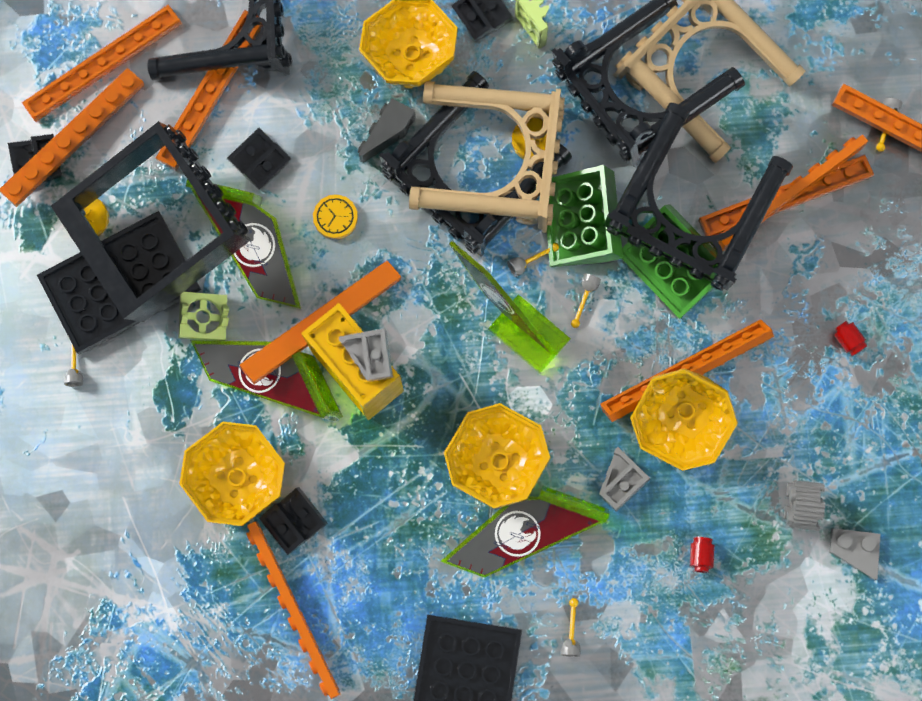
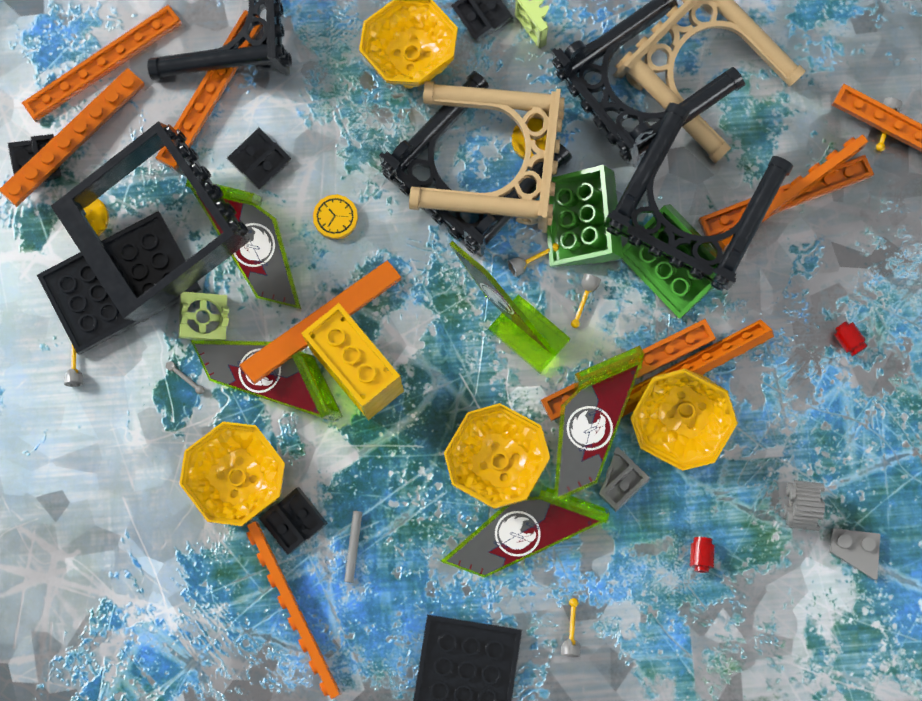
(172, 367): none -> light grey hinge
(353, 547): none -> light grey bar
(370, 353): light grey wing -> none
(389, 129): dark grey slope -> none
(592, 419): none -> piece
(654, 358): none -> orange plate

